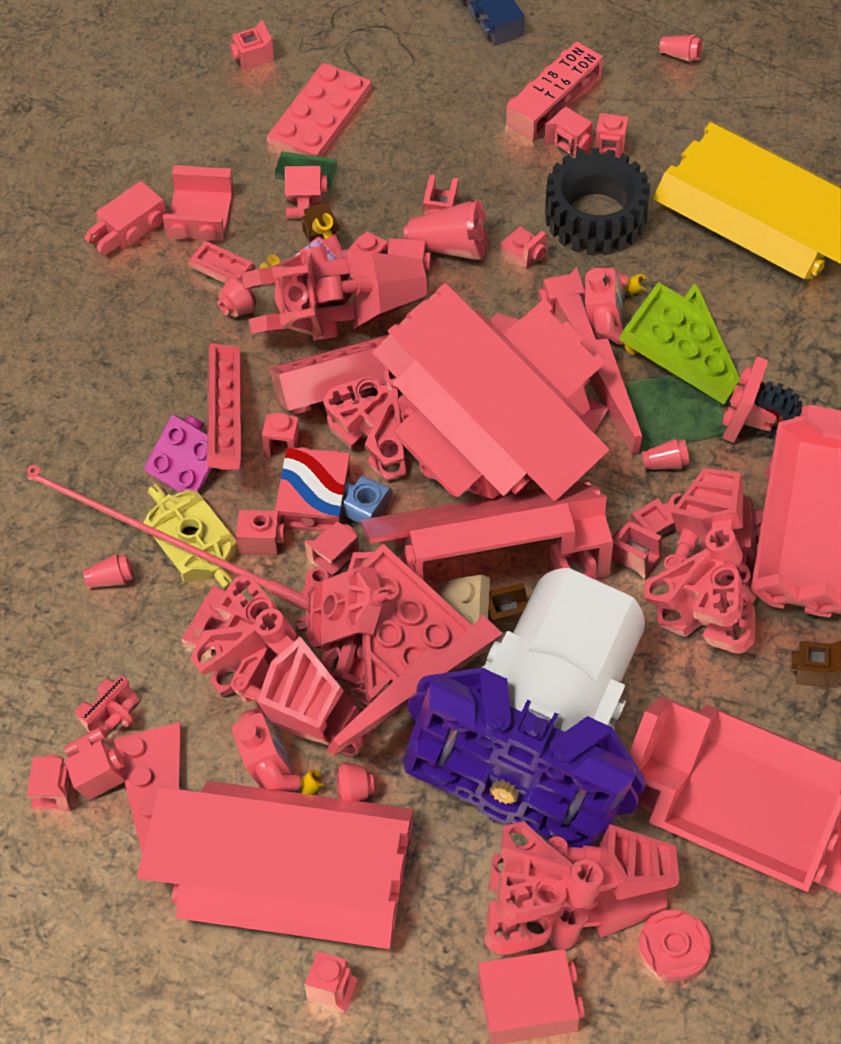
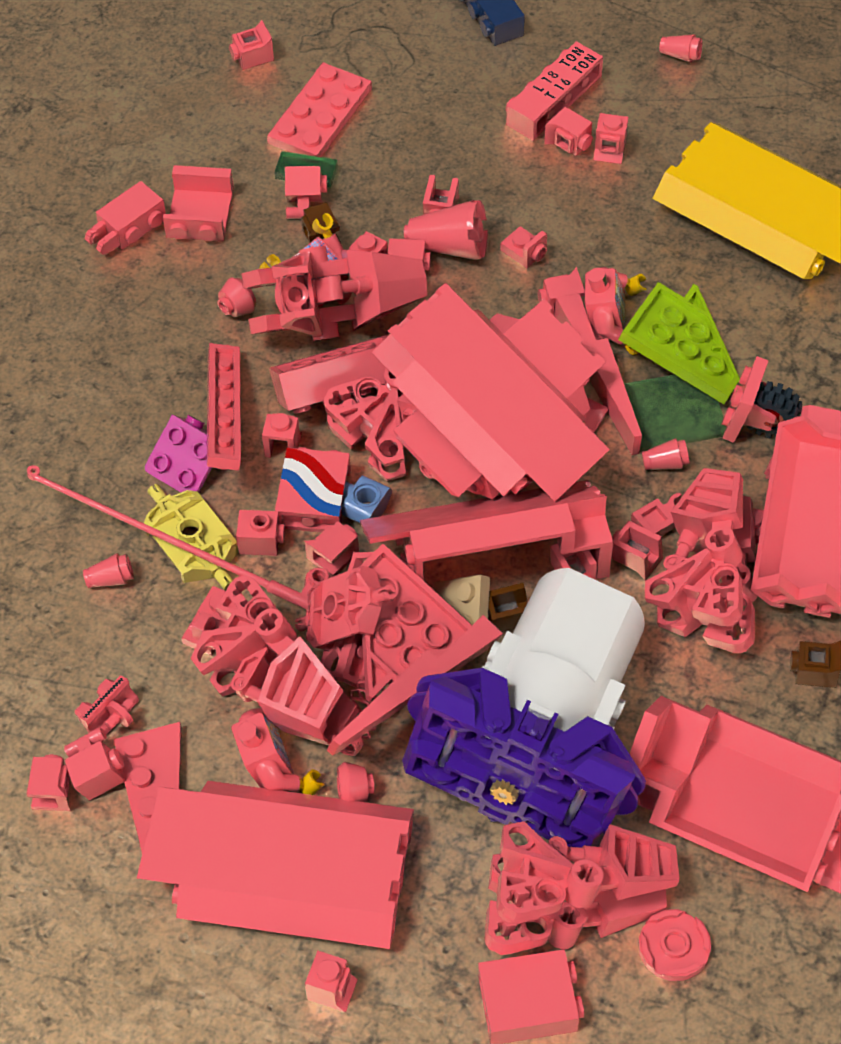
(219, 262): coral plate -> none
(597, 175): black tyre -> none

